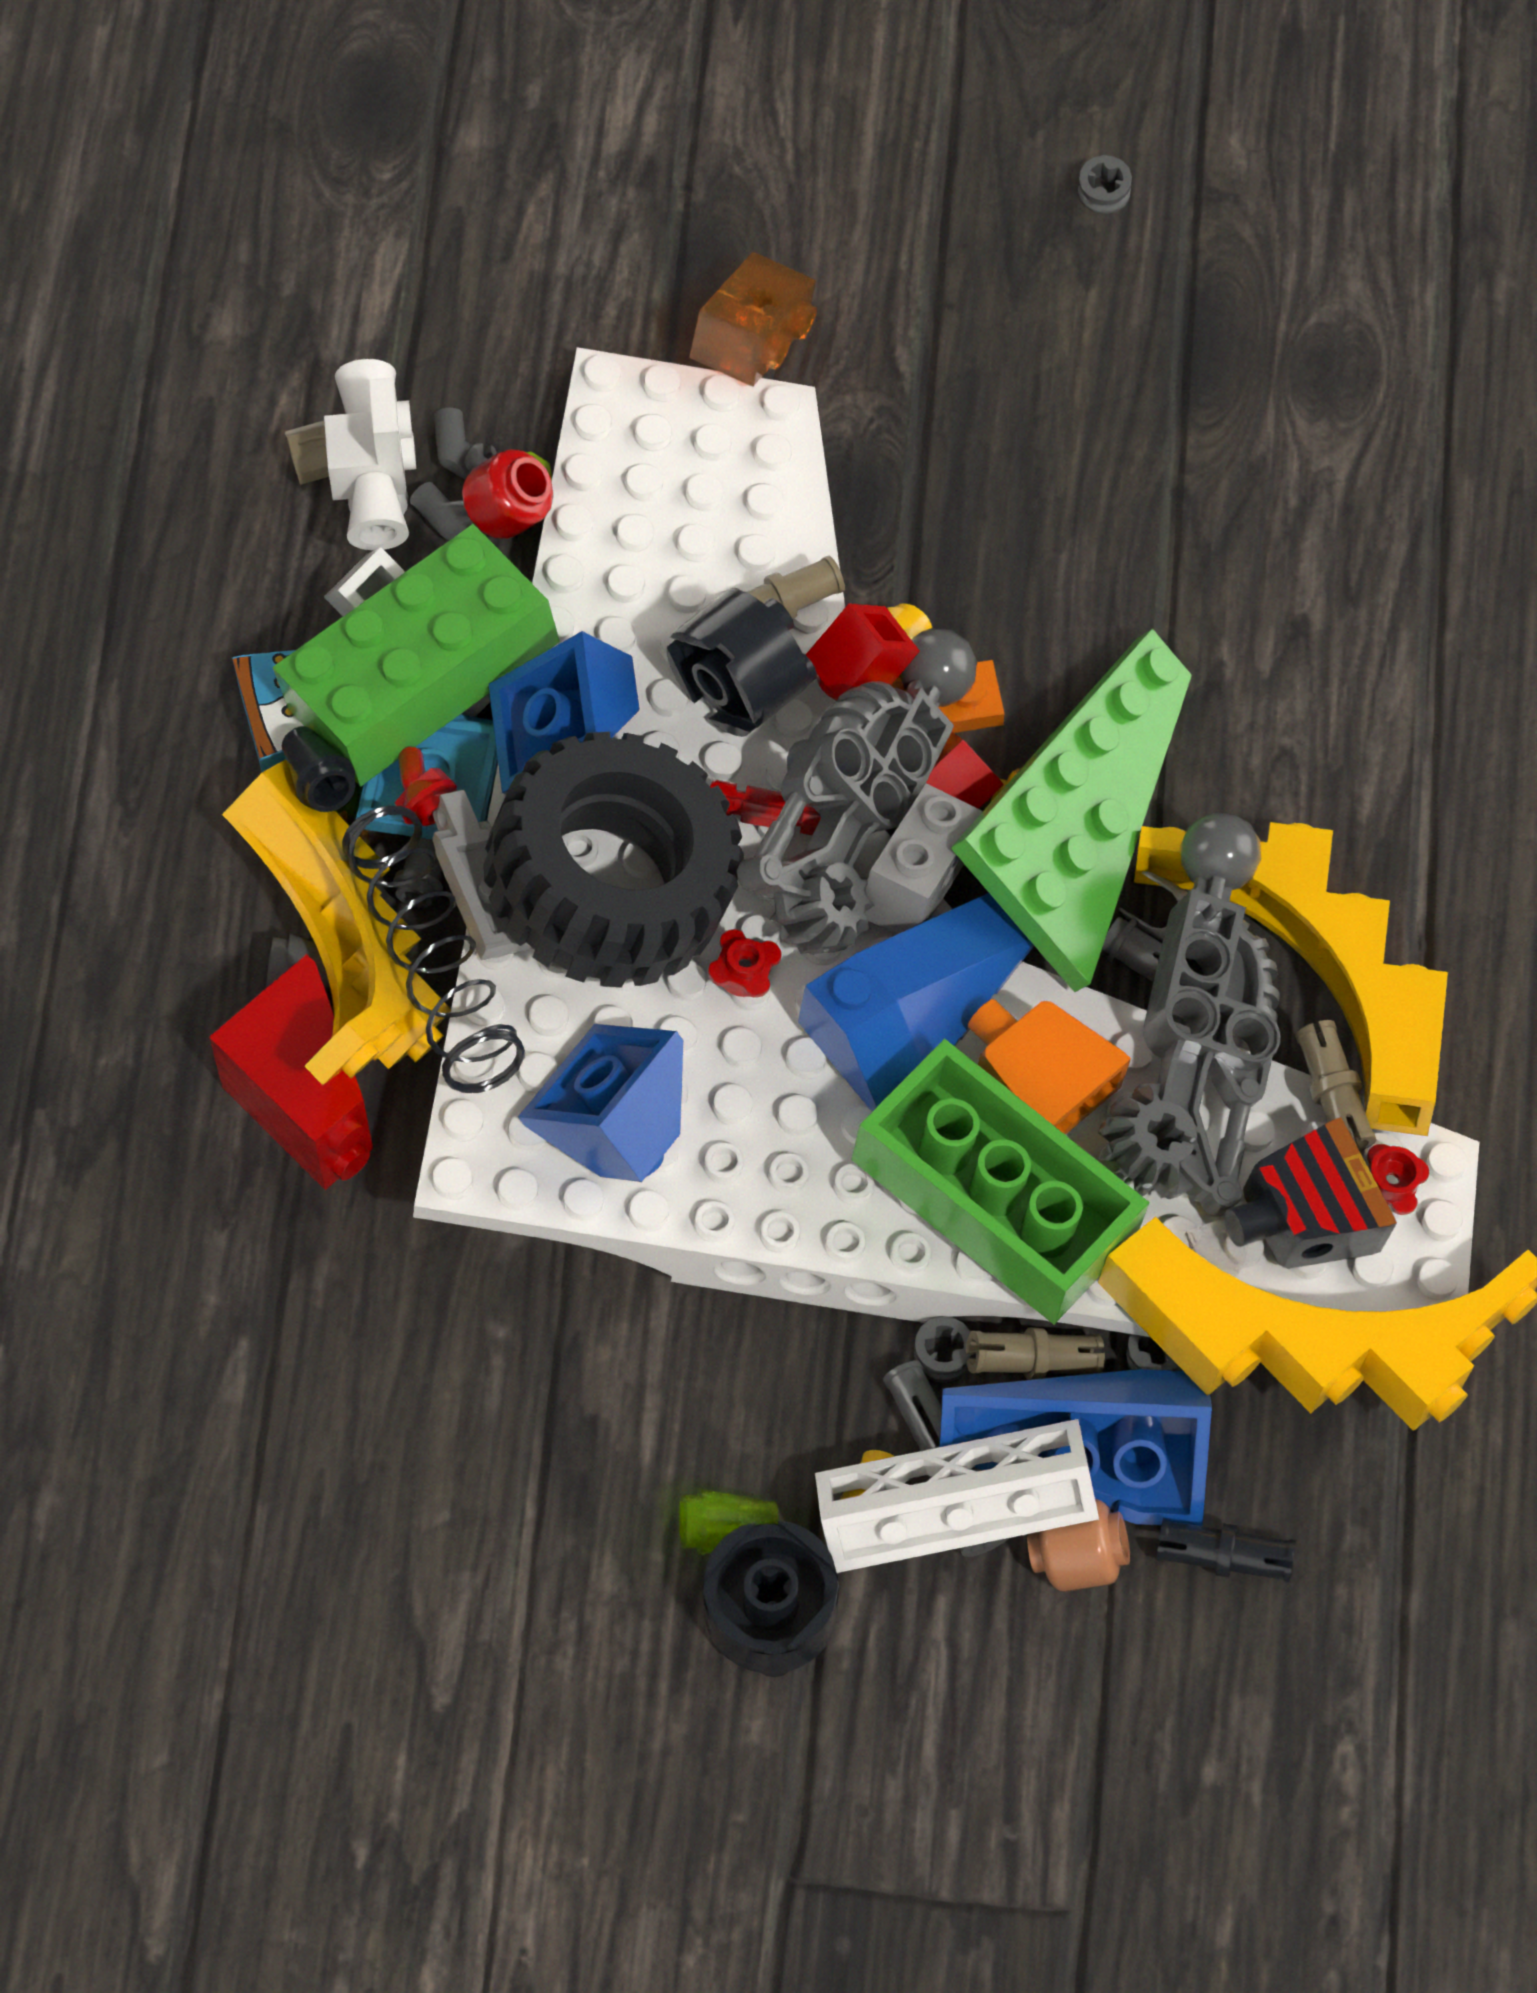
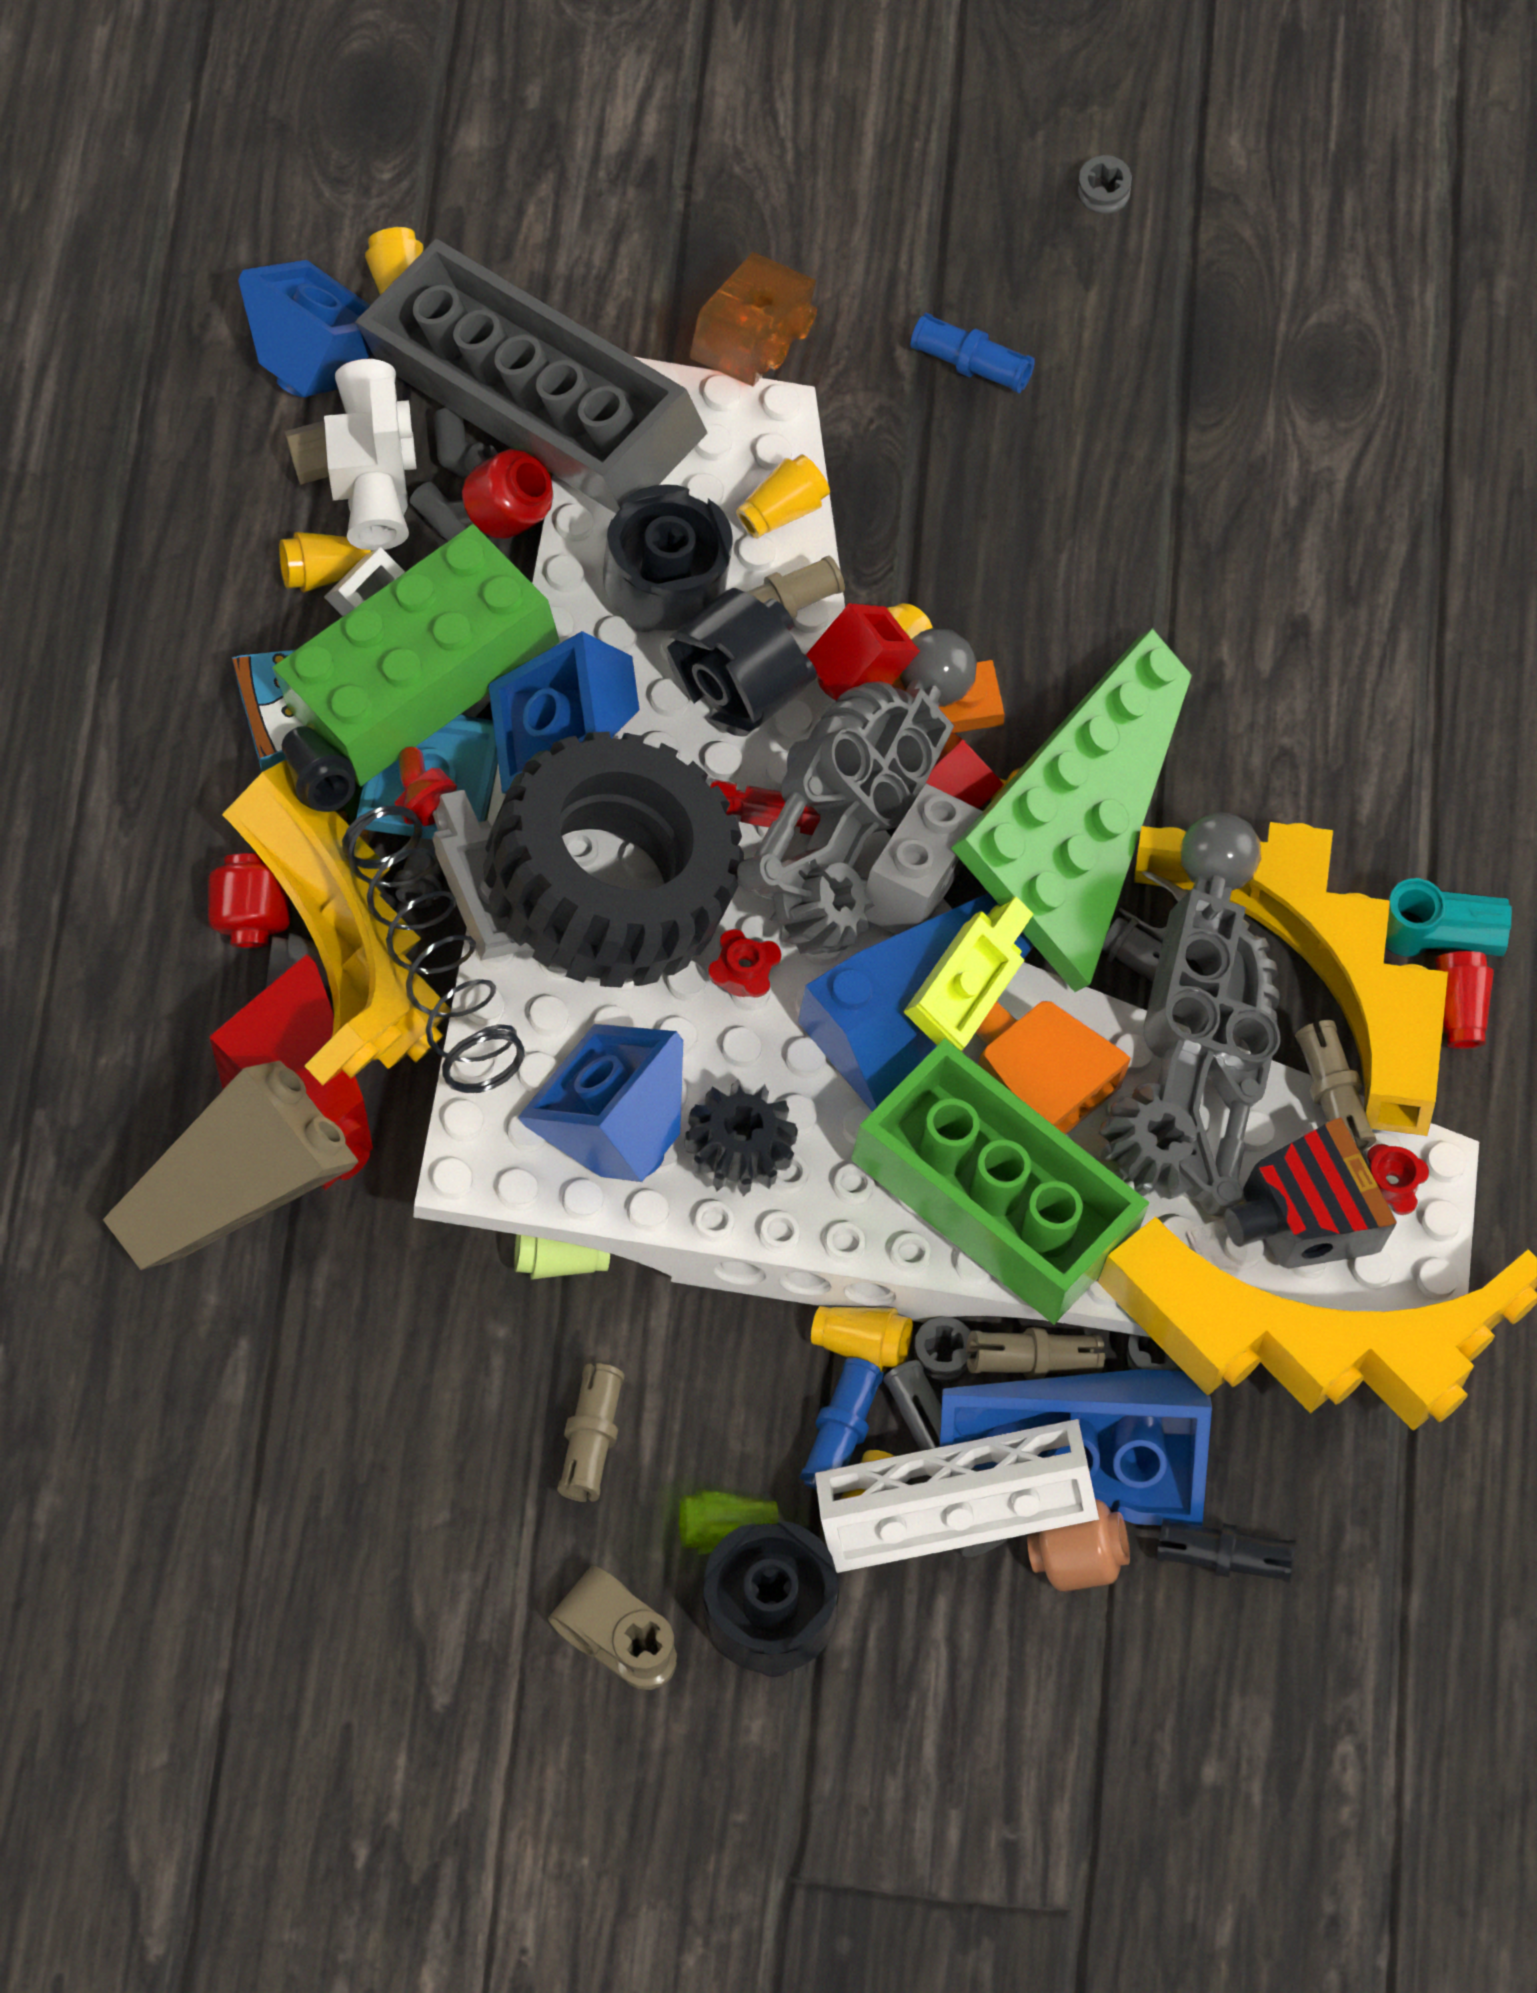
(231, 1166): none -> dark tan slope
(247, 901): none -> red head
(302, 324): none -> blue slope
(316, 559): none -> yellow cone
(391, 254): none -> yellow cone
(531, 376): none -> dark grey brick
(554, 1258): none -> yellowish green cone
(591, 1432): none -> dark tan pin
(609, 1621): none -> dark tan piece
(666, 557): none -> black brick
(715, 1142): none -> black gear
(784, 496): none -> yellow cone
(843, 1422): none -> blue pin
(864, 1333): none -> yellow cone
(970, 975): none -> neon yellow hinge
(972, 352): none -> blue pin
(1448, 919): none -> teal piece
(1466, 998): none -> red cone

